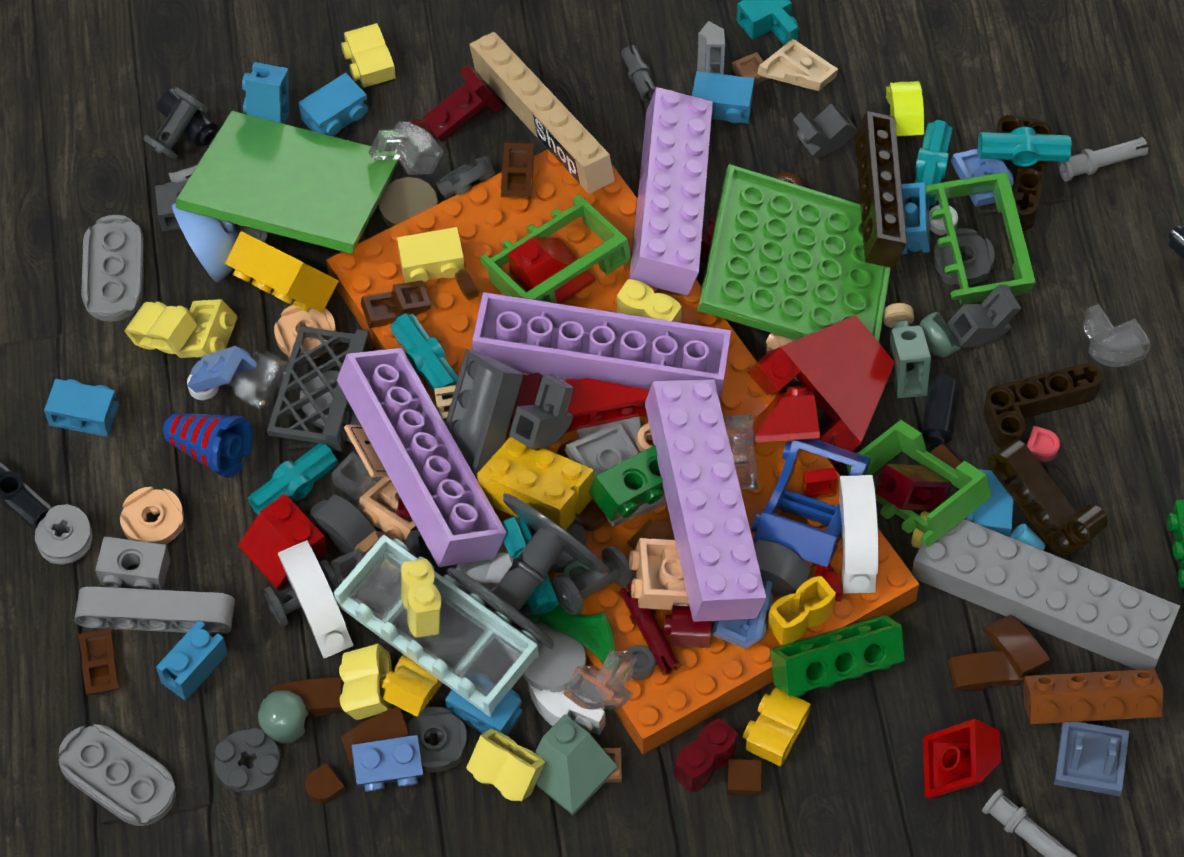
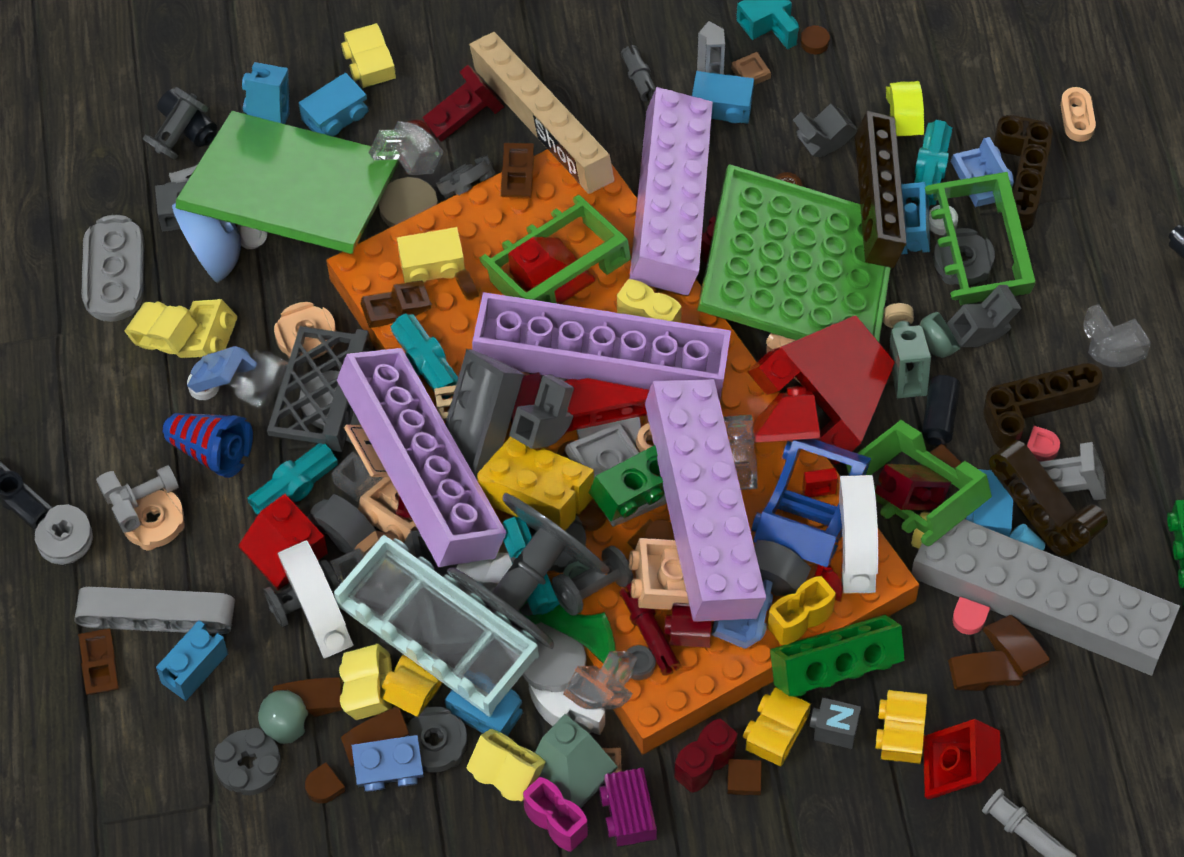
(81, 407): dark azure brick -> none
(117, 774): light grey tile -> none
(119, 554): light grey brick -> none
(125, 498): none -> light grey bar
(282, 272): yellow piece -> none
(421, 598): light yellow brick -> none
(561, 817): none -> dark pink brick
(629, 807): none -> magenta brick
(798, 67): tan wing -> none
(815, 39): none -> reddish brown tile
(835, 722): none -> dark grey brick
(903, 726): none -> yellow brick
(969, 616): none -> coral tile
(1024, 147): teal piece -> none
(1079, 116): none -> light nougat plate
(1079, 472): none -> light grey bracket
(1089, 160): light grey pin -> none
(1091, 758): sand blue plate -> none
(1093, 696): dark orange brick -> none

